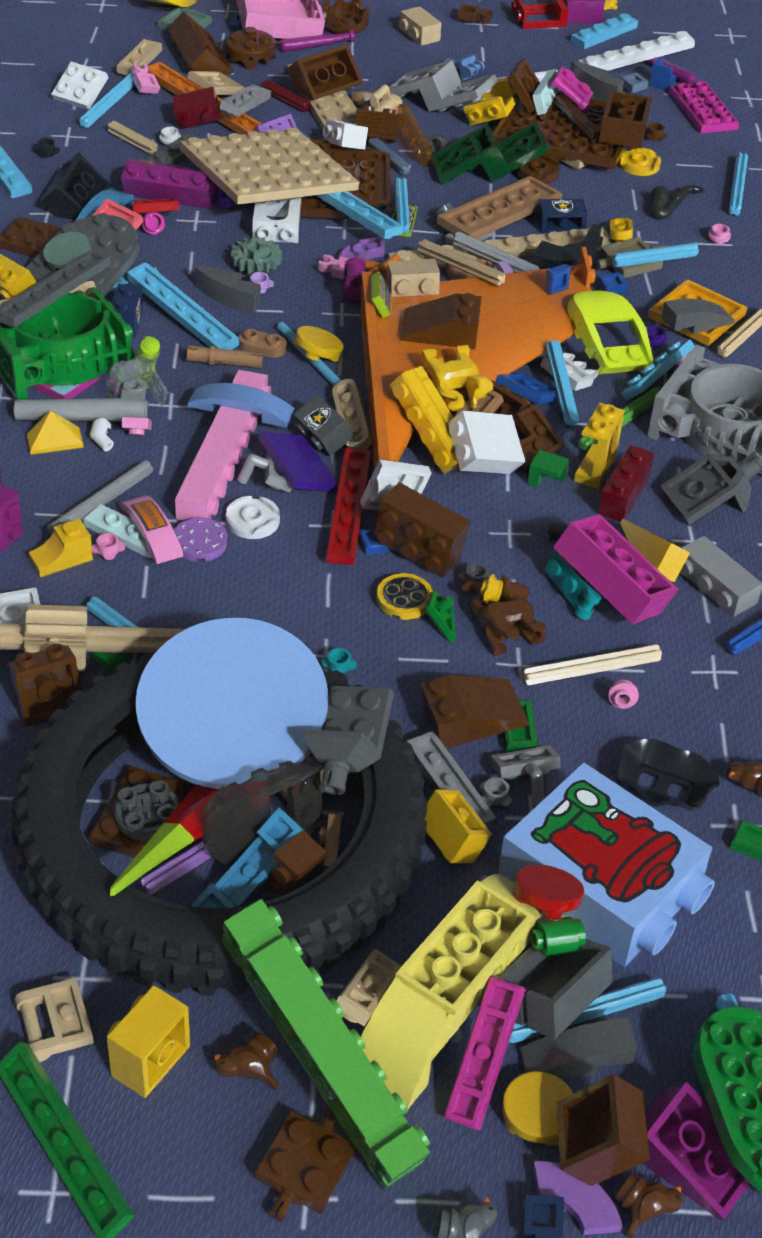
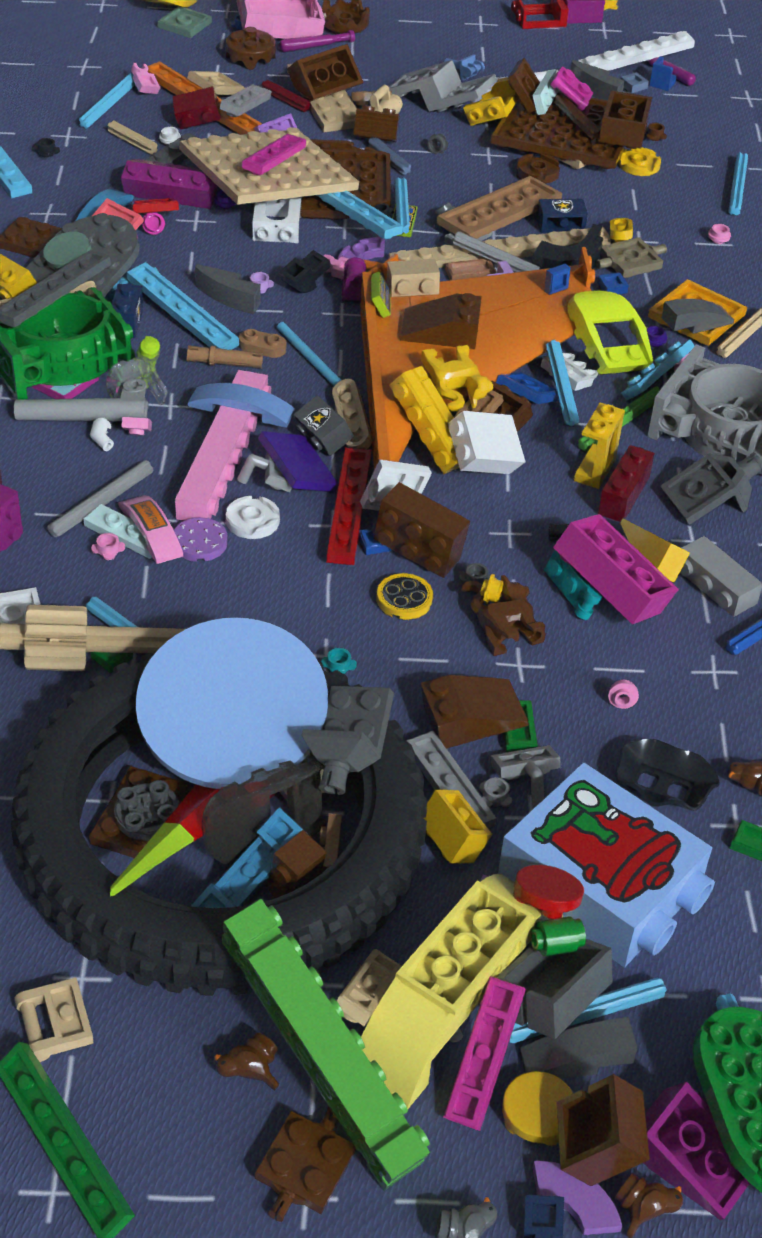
(44, 681): reddish brown plate -> none
(54, 434): yellow slope -> none
(65, 548): yellow arch -> none
(73, 188): black slope -> none
(79, 85): white plate -> none
(141, 54): tan plate -> none
(148, 1040): yellow brick -> none
(174, 868): medium lavender axle -> none
(198, 46): reddish brown slope -> none
(256, 255): sand green gear -> none
(273, 154): none -> dark pink plate
(304, 273): none -> black brick
(318, 343): yellow tile -> none
(345, 134): white brick -> none
(414, 135): clear orange plate -> none
(420, 25): tan brick -> none
(442, 614): green piece -> none
(461, 262): tan axle -> none
(471, 13): reddish brown plate -> none
(495, 156): dark green bracket -> none
(538, 434): reddish brown plate -> none
(547, 465): green panel -> none
(591, 664): axle -> none
(604, 31): medium azure plate -> none
(655, 254): medium azure axle -> none
(662, 206): pearl dark grey piece -> none
(703, 107): dark pink tile -> none

